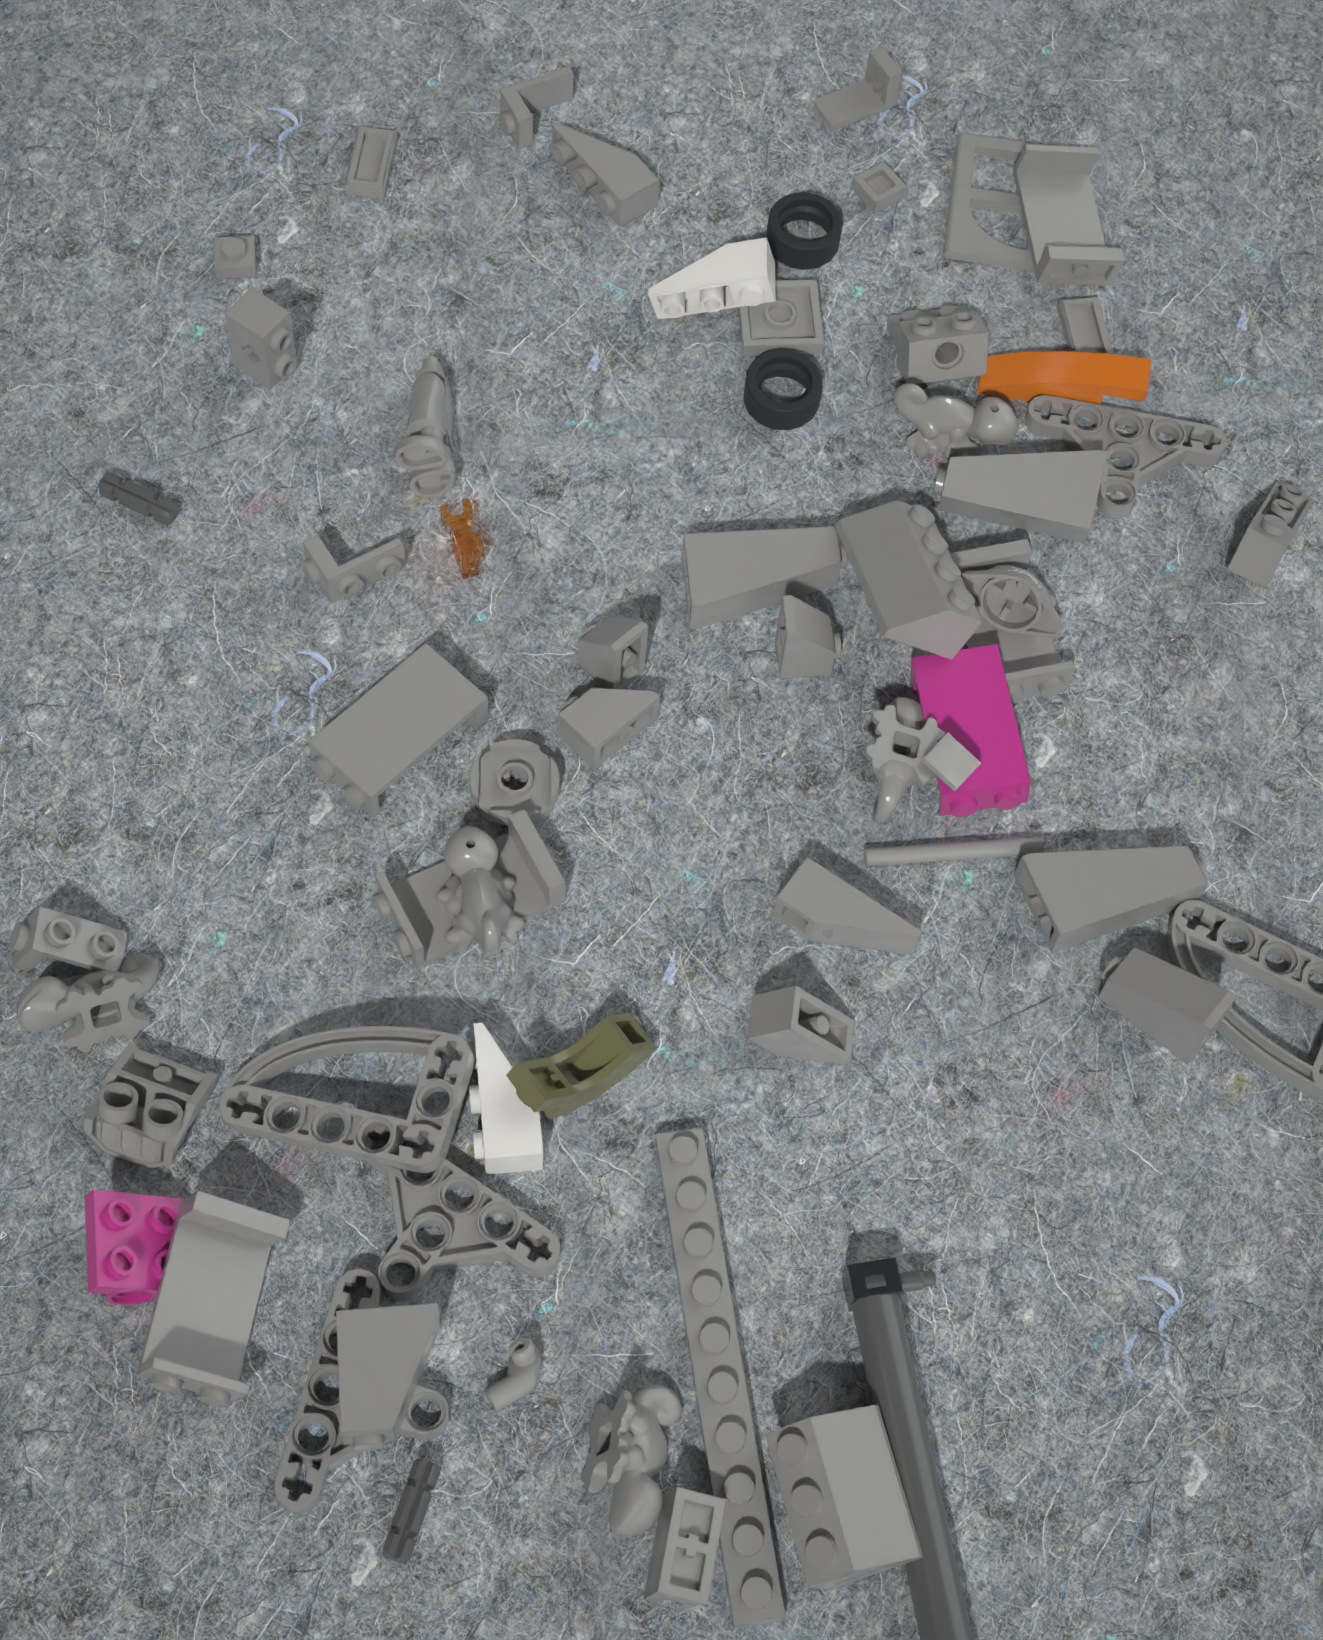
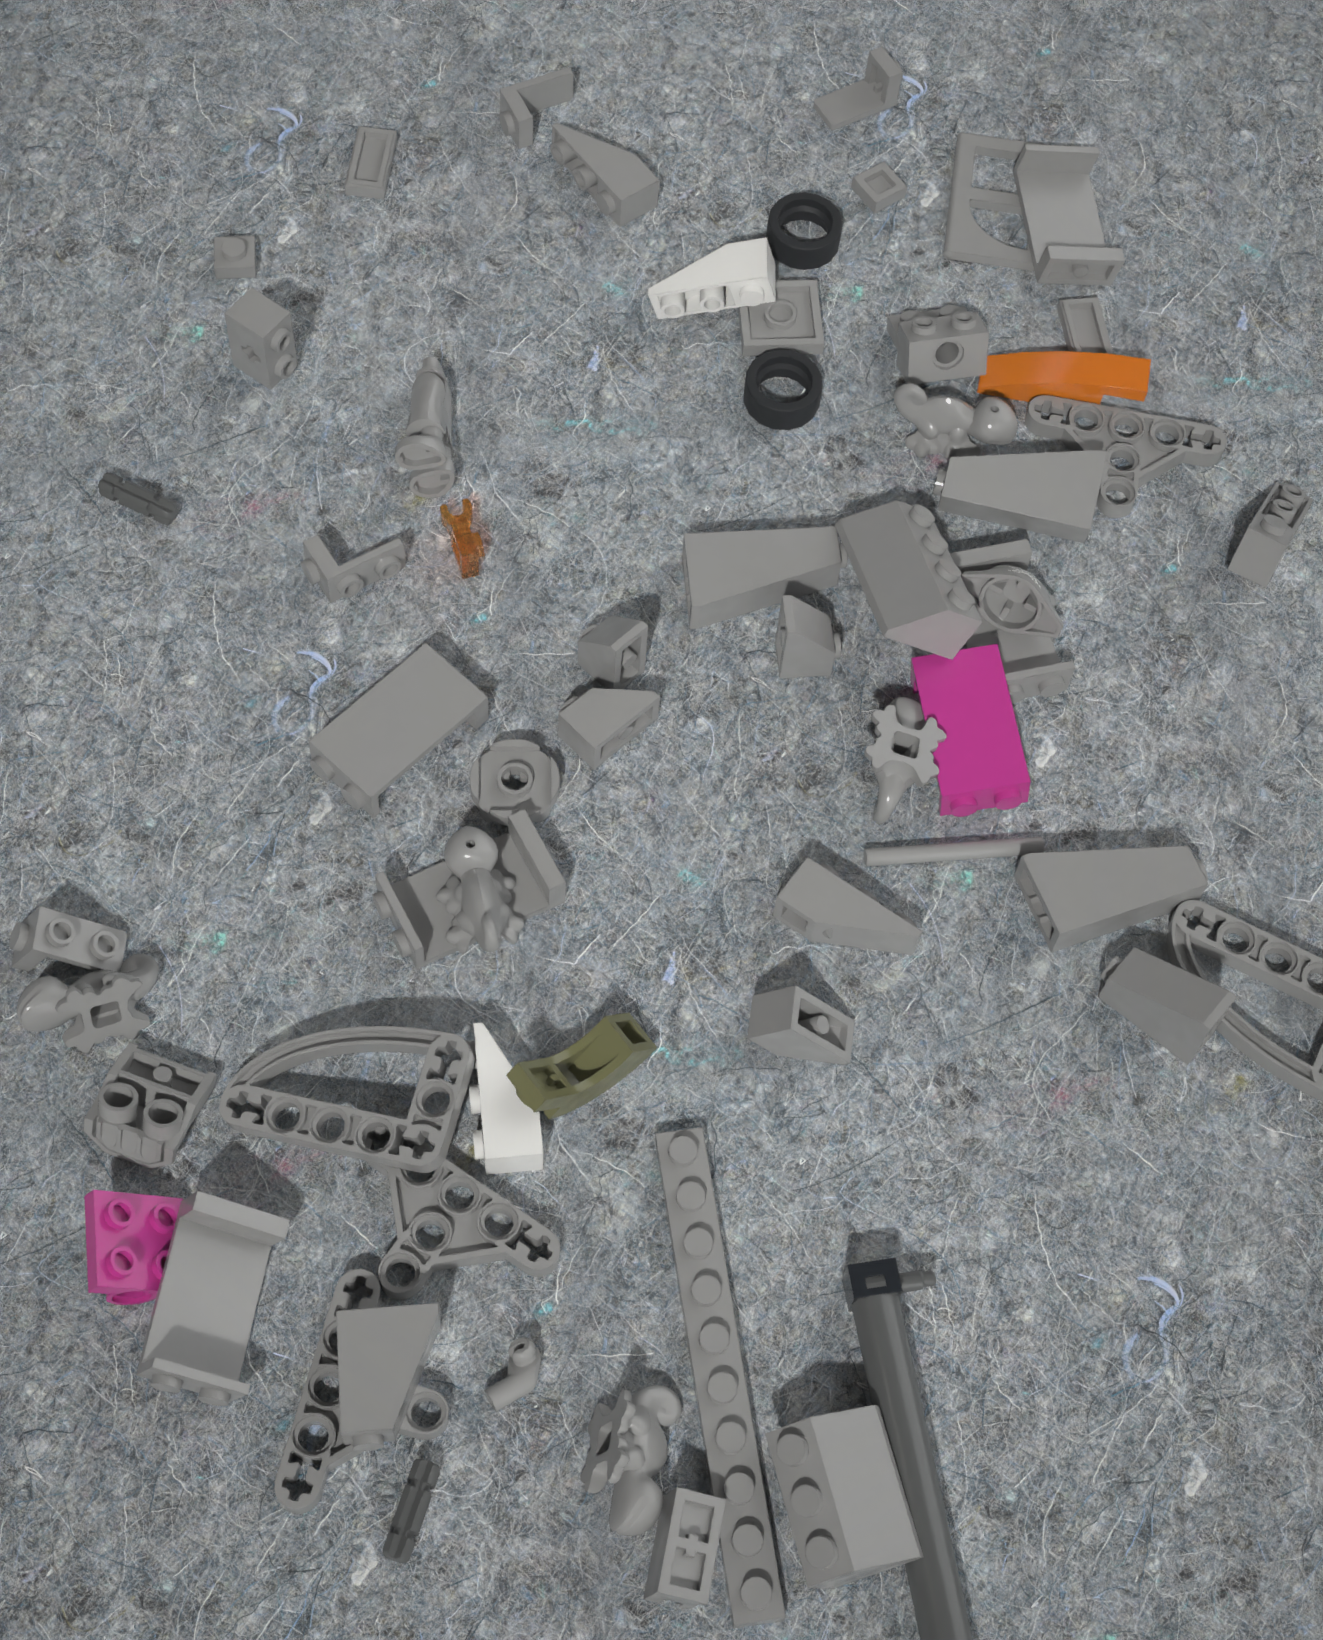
(951, 761): light grey slope -> none

